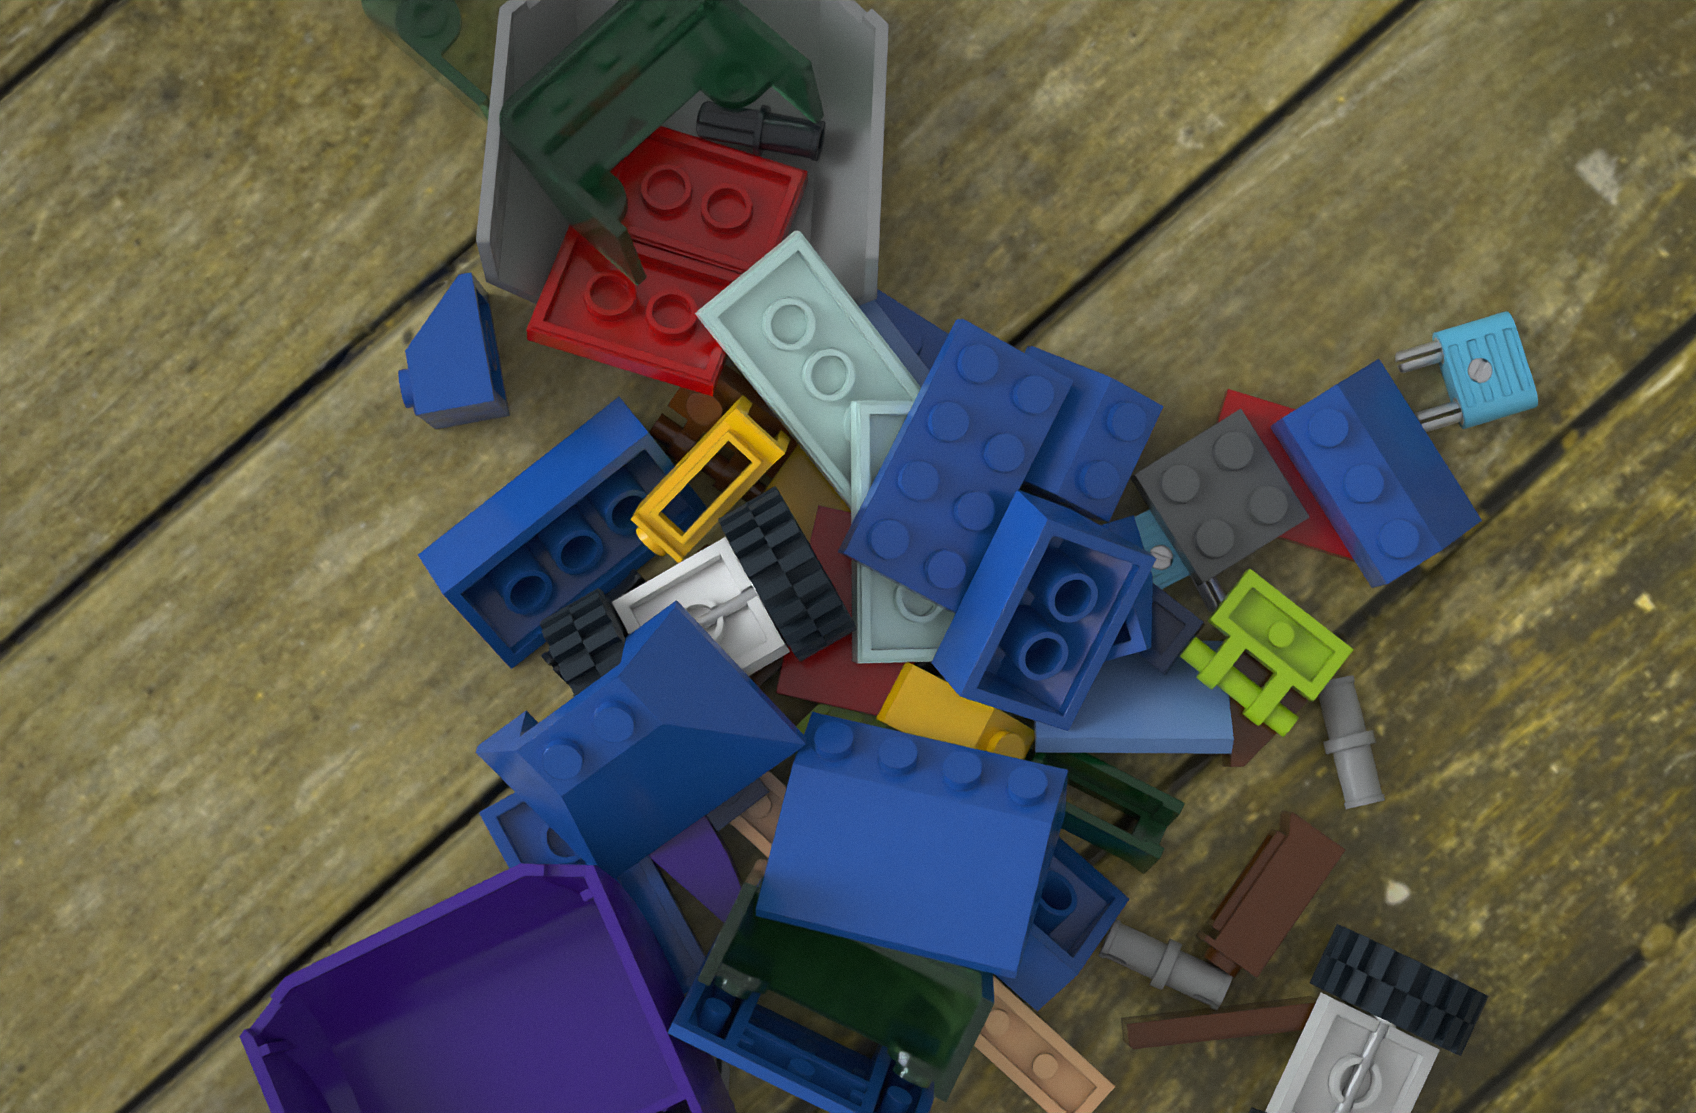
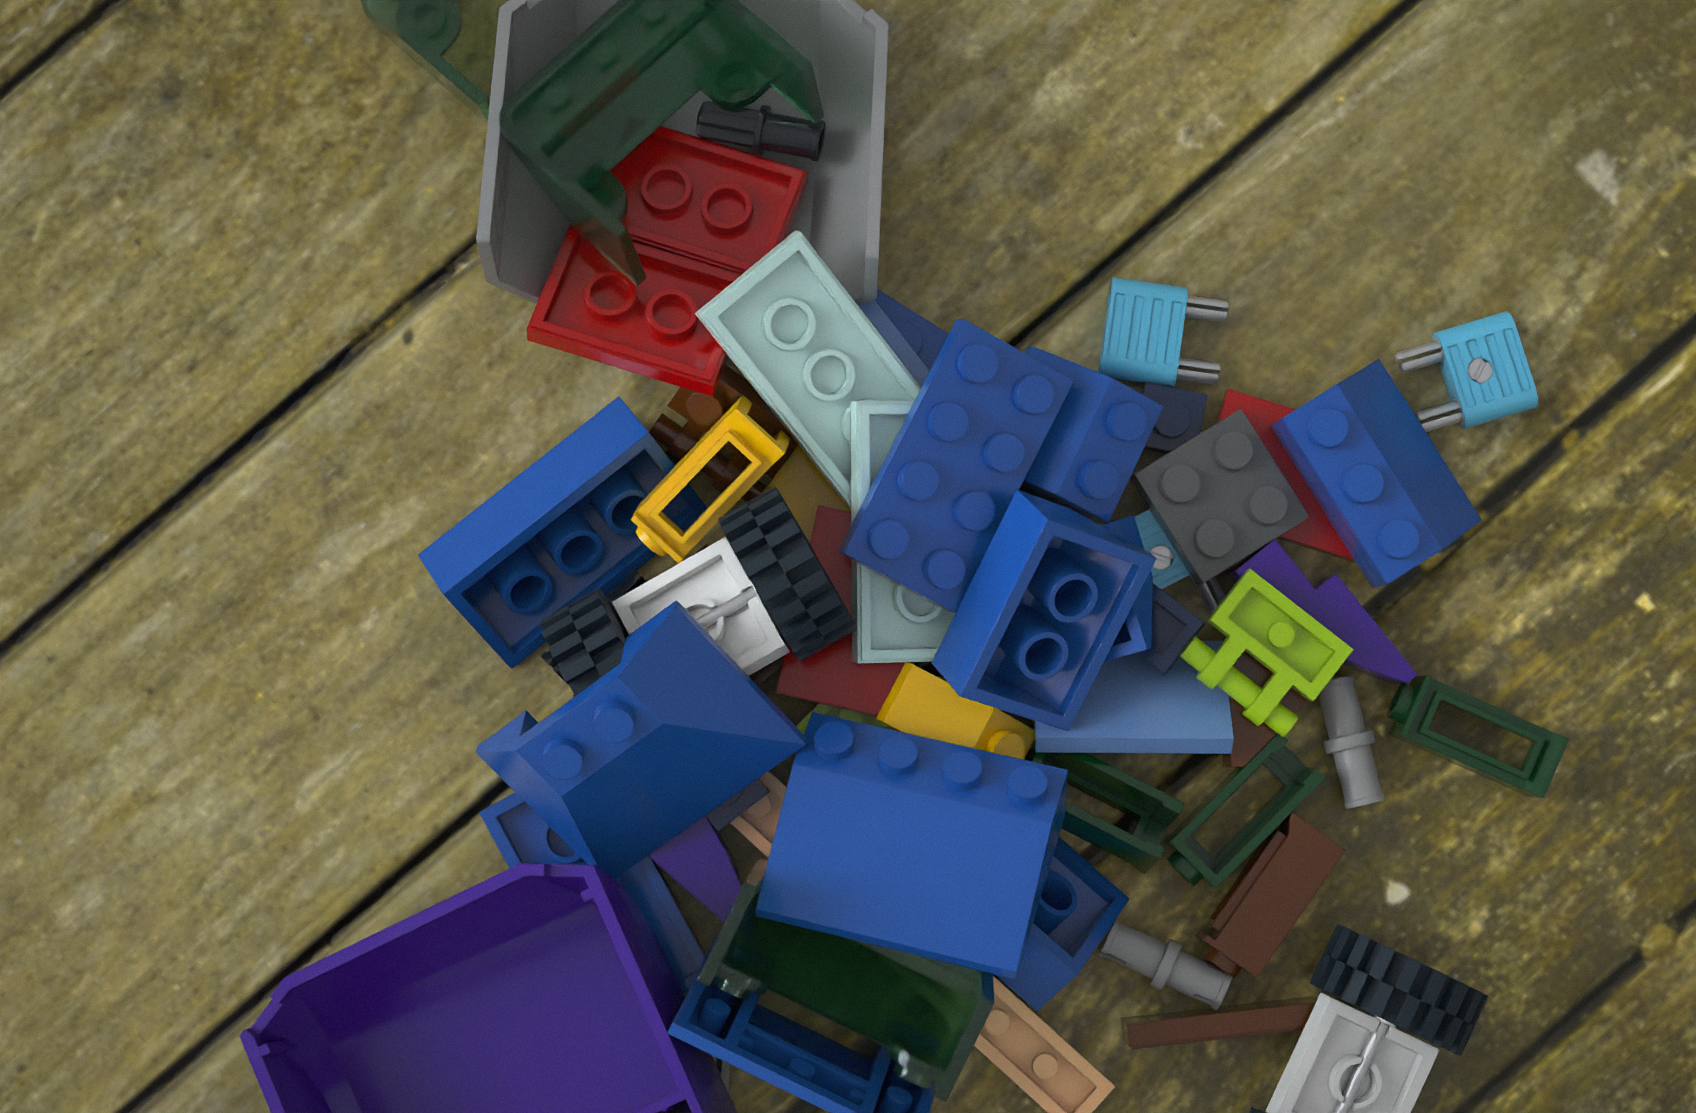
(456, 361): blue slope -> none
(1147, 329): none -> medium azure piece
(1179, 418): none -> dark blue plate
(1298, 782): none -> dark green window
(1335, 609): none -> dark purple slope
(1414, 709): none -> dark green window

